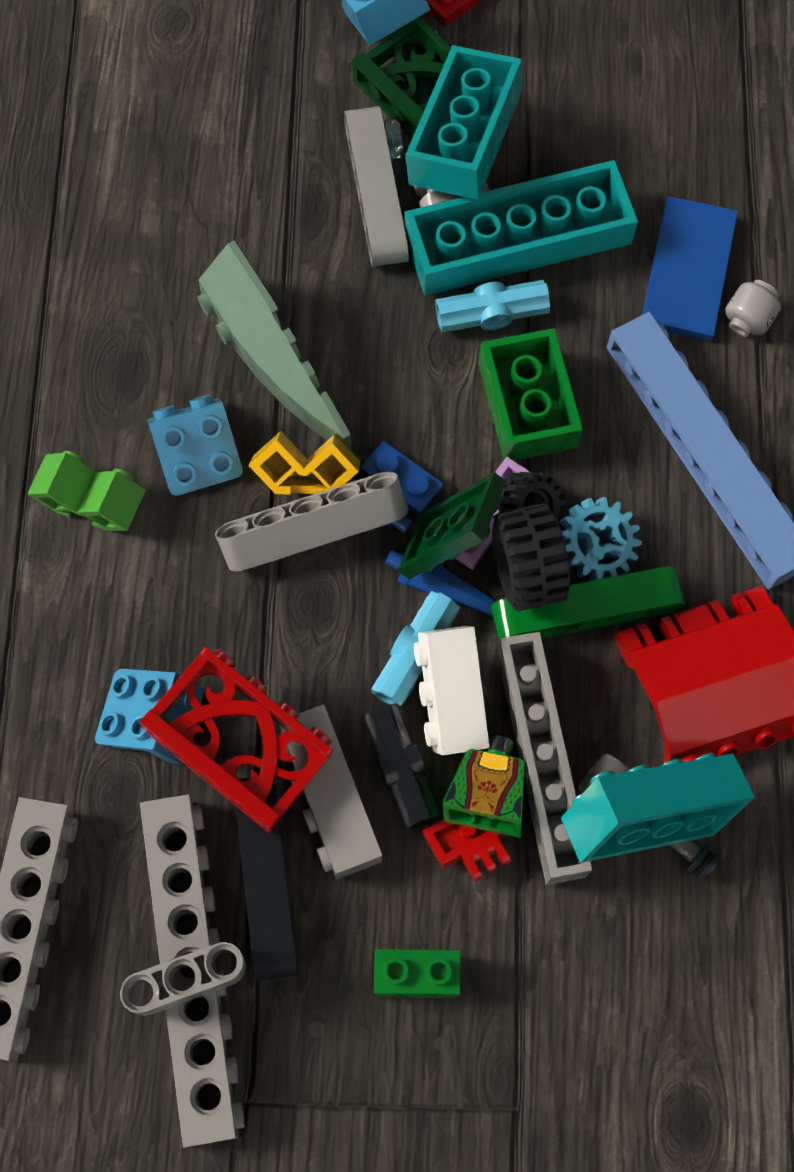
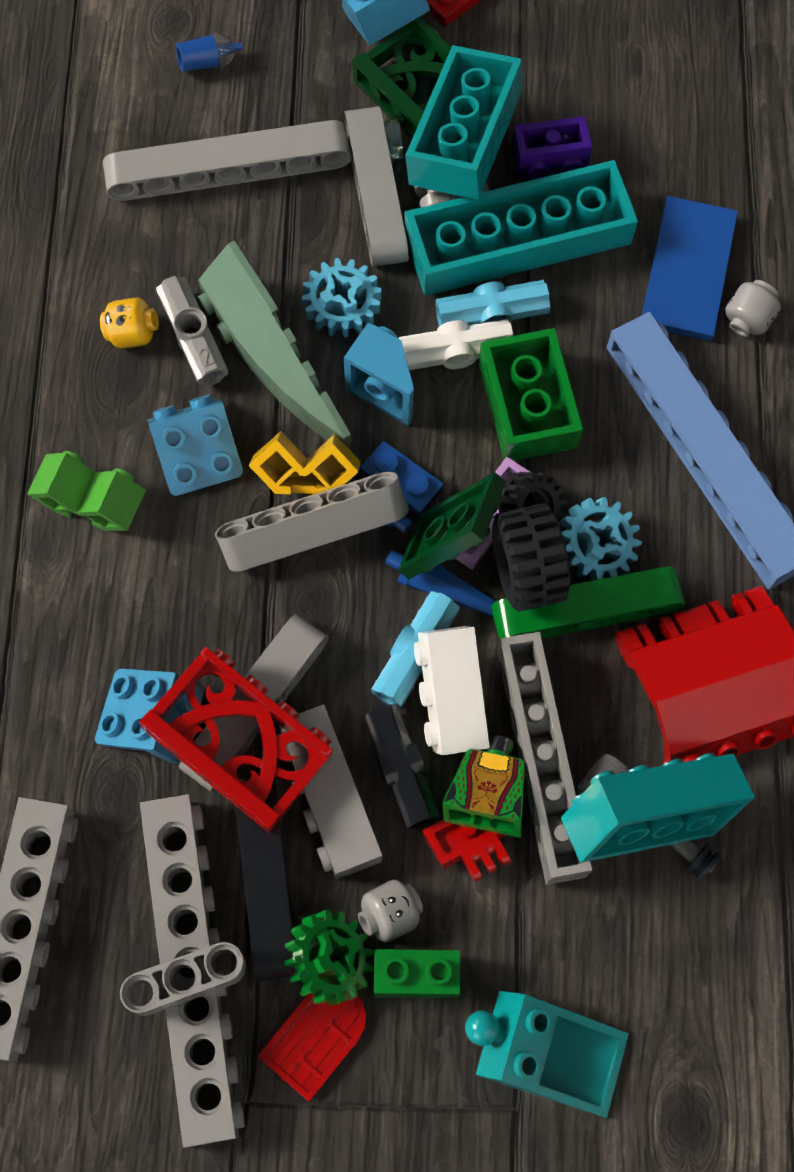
(128, 323): none -> yellow head
(200, 346): none -> light grey piece
(206, 52): none -> blue piece
(226, 160): none -> light grey beam
(279, 671): none -> light grey beam
(314, 1043): none -> red window
(329, 957): none -> green gear
(334, 309): none -> medium azure gear
(380, 373): none -> dark azure slope
(390, 910): none -> light grey head
(453, 344): none -> white piece
(548, 1051): none -> teal slope
(550, 147): none -> dark purple brick

